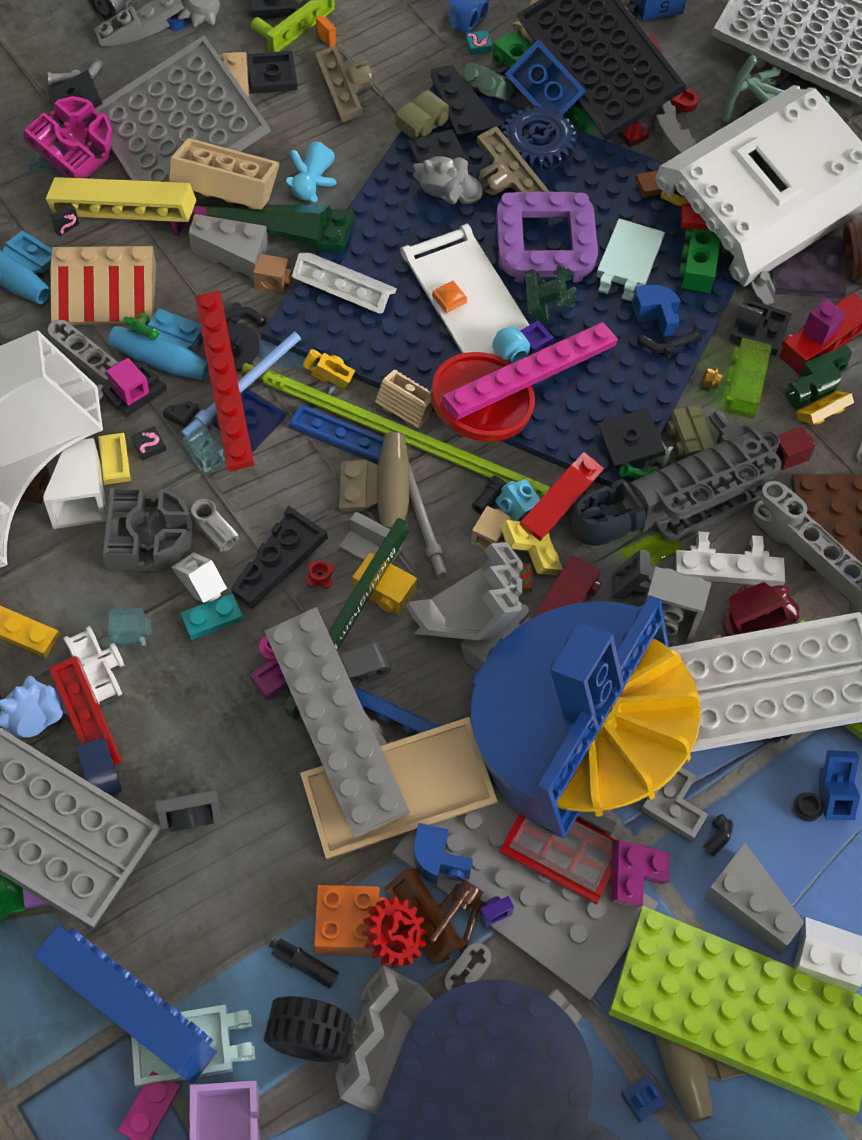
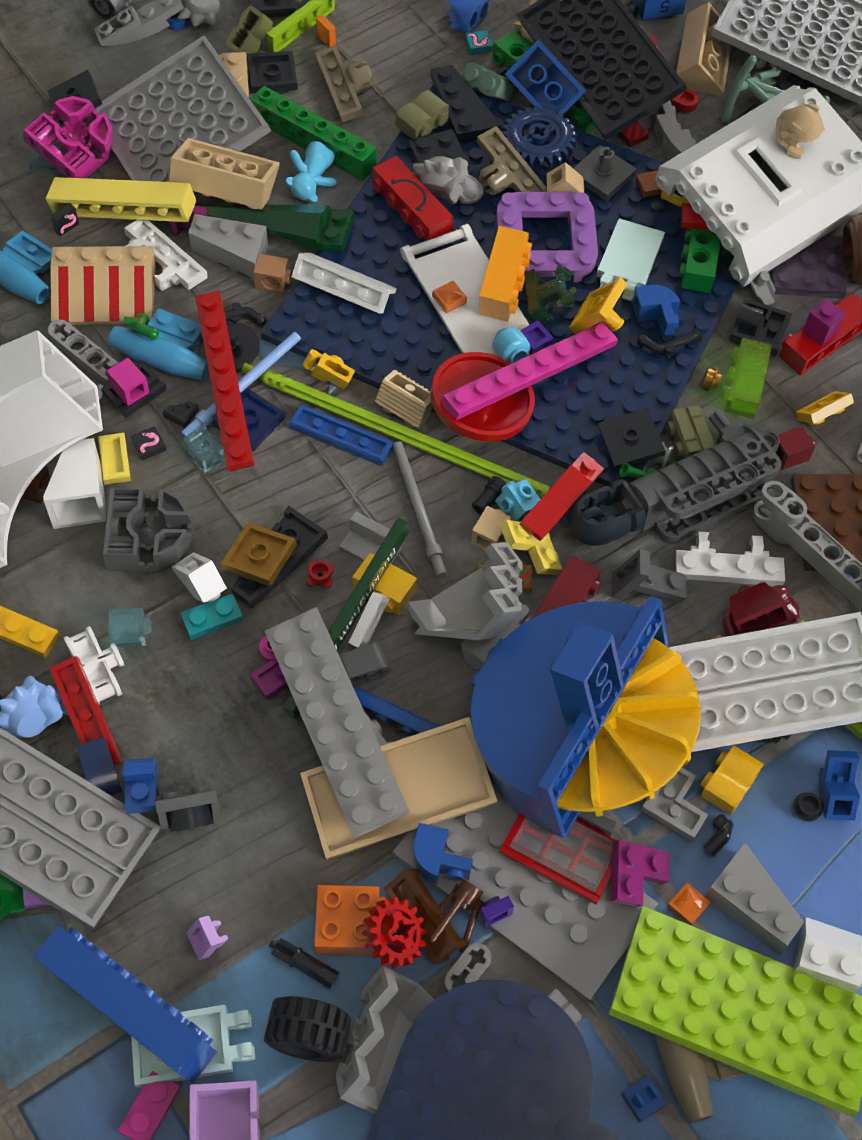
(62, 77): light grey piece -> none
(141, 785): none -> blue brick
(175, 263): none -> white hinge
(204, 937): none -> lavender tile
(213, 526): light grey piece -> none
(250, 31): none -> olive brick
(259, 554): none -> pearl gold plate
(304, 127): none -> green brick
(369, 620): none -> white tile
(382, 485): dark tan plate -> none
(411, 199): none -> red brick
(505, 274): none -> light orange brick
(564, 180): none -> tan brick
(599, 308): none -> yellow tile
(604, 172): none -> dark grey tile
(658, 548): clear neon green tile -> none
(682, 602): light grey brick -> none
(688, 904): none -> orange tile
(703, 57): none -> tan slope
(731, 779): none -> yellow brick
(798, 126): none -> tan helmet
(818, 377): dark green plate -> none

